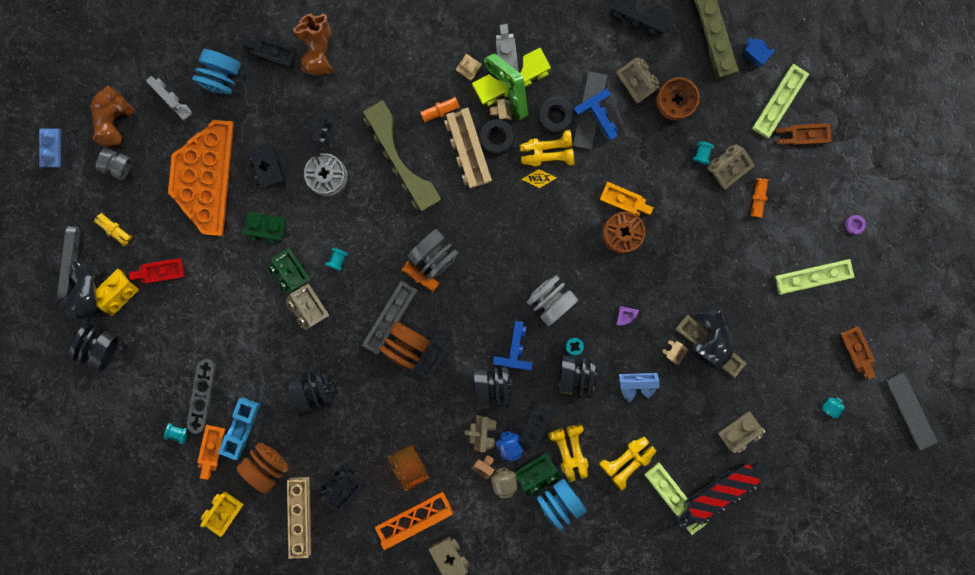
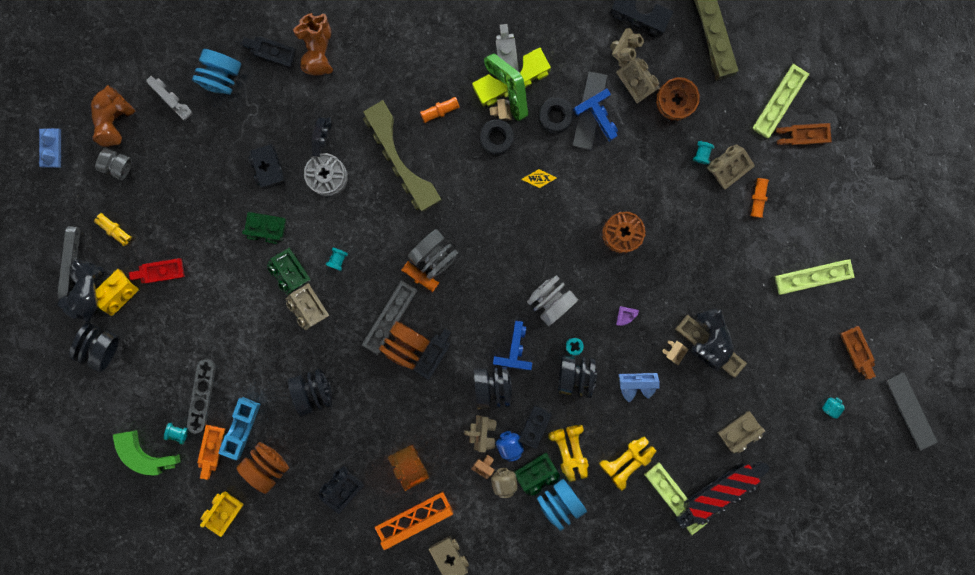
(133, 456): none -> bright green arch
(202, 175): orange plate -> none
(299, 517): tan brick -> none
(468, 67): tan tile -> none
(468, 148): tan brick -> none
(538, 147): yellow piece -> none
(625, 48): none -> dark tan hips
(625, 200): light orange hinge -> none
(757, 52): blue brick -> none
(855, 224): medium lavender tile -> none

